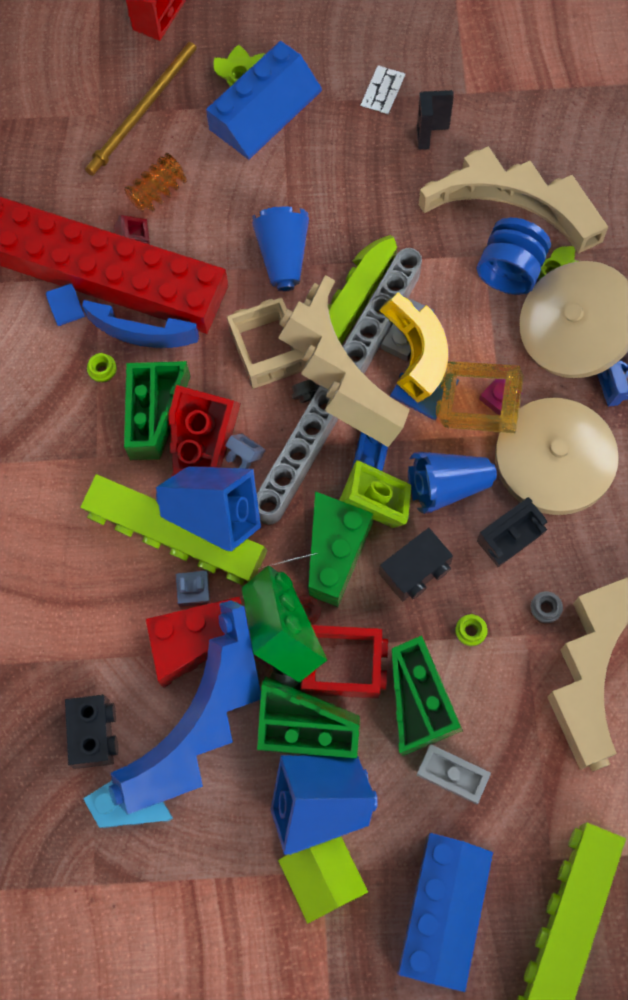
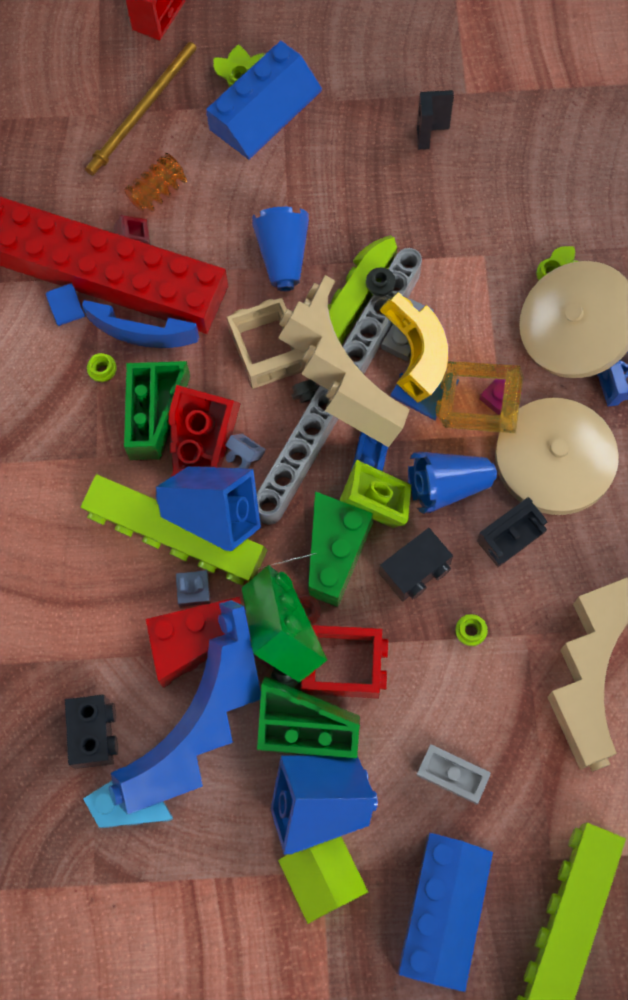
(380, 289): none -> pearl dark grey plate
(383, 89): white sticker -> none
(421, 699): green wedge -> none
(513, 256): blue wheel -> none
(551, 599): flat silver plate -> none
(559, 203): tan arch -> none

